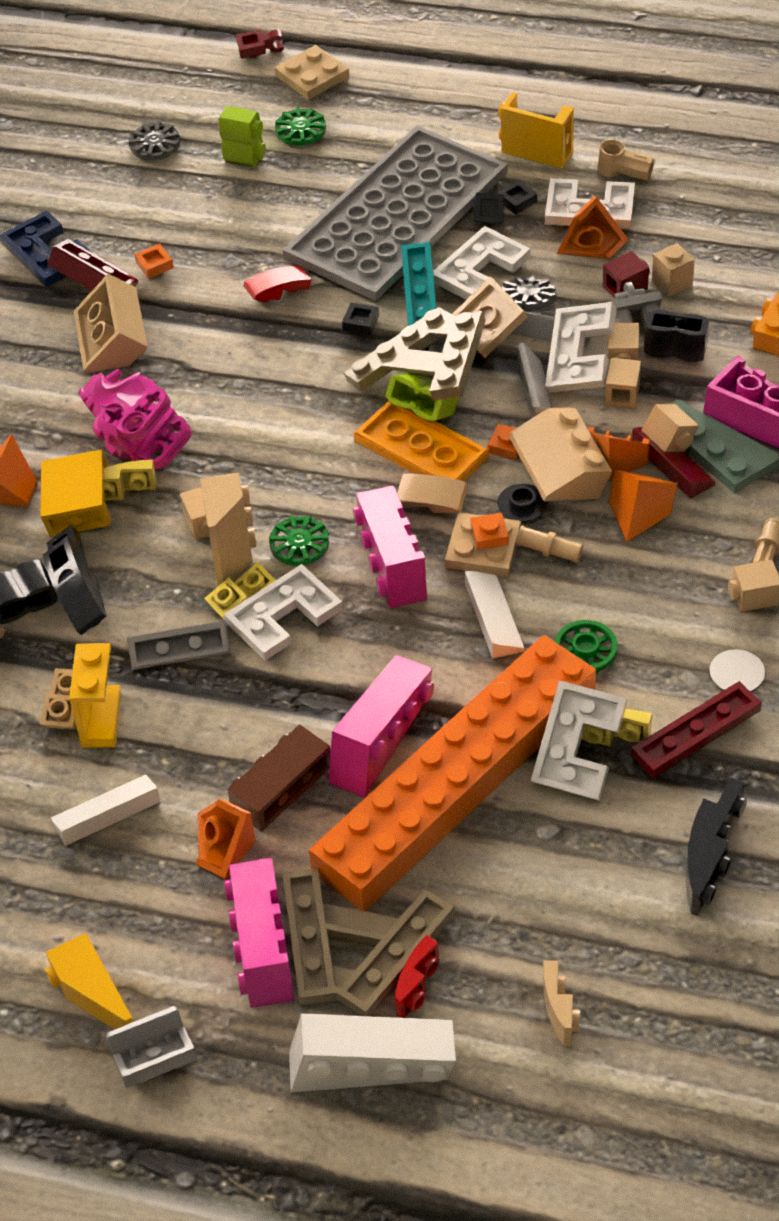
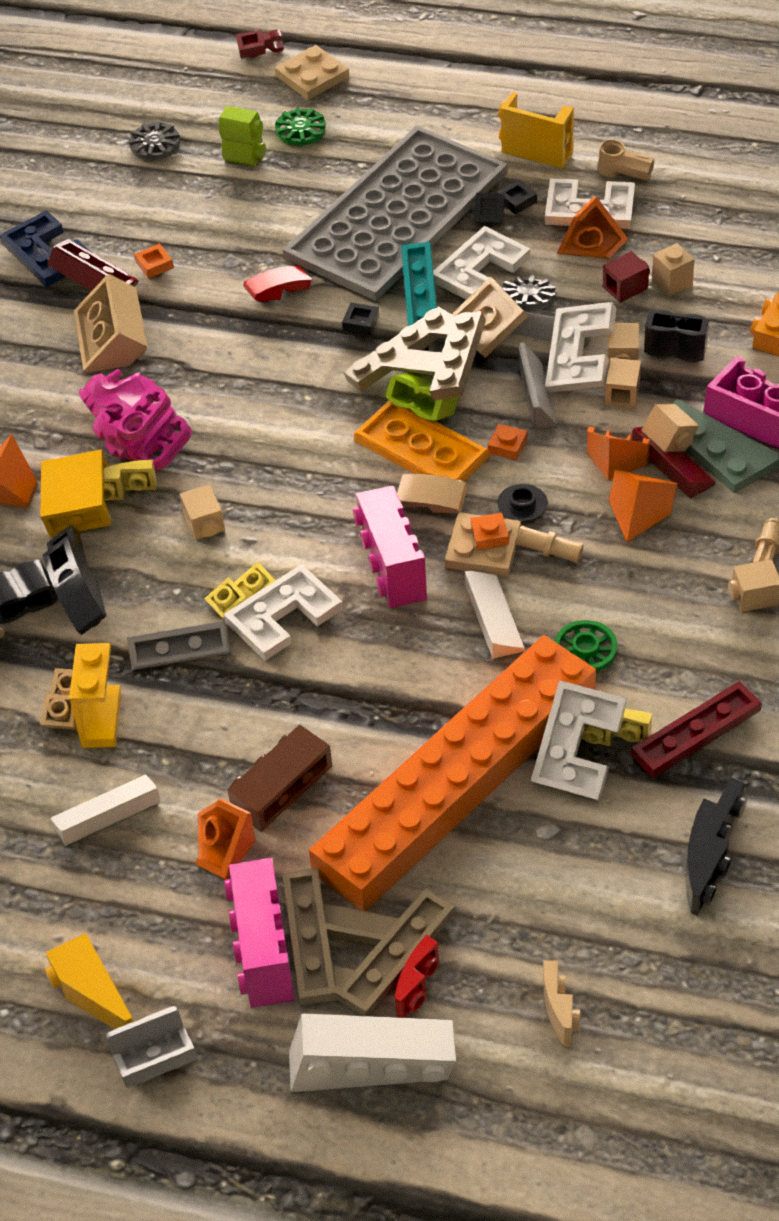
(228, 524): tan slope -> none
(299, 540): green wheel -> none
(377, 724): dark pink wedge -> none
(561, 456): tan slope -> none
(635, 303): light grey hips -> none
(737, 666): white sticker -> none

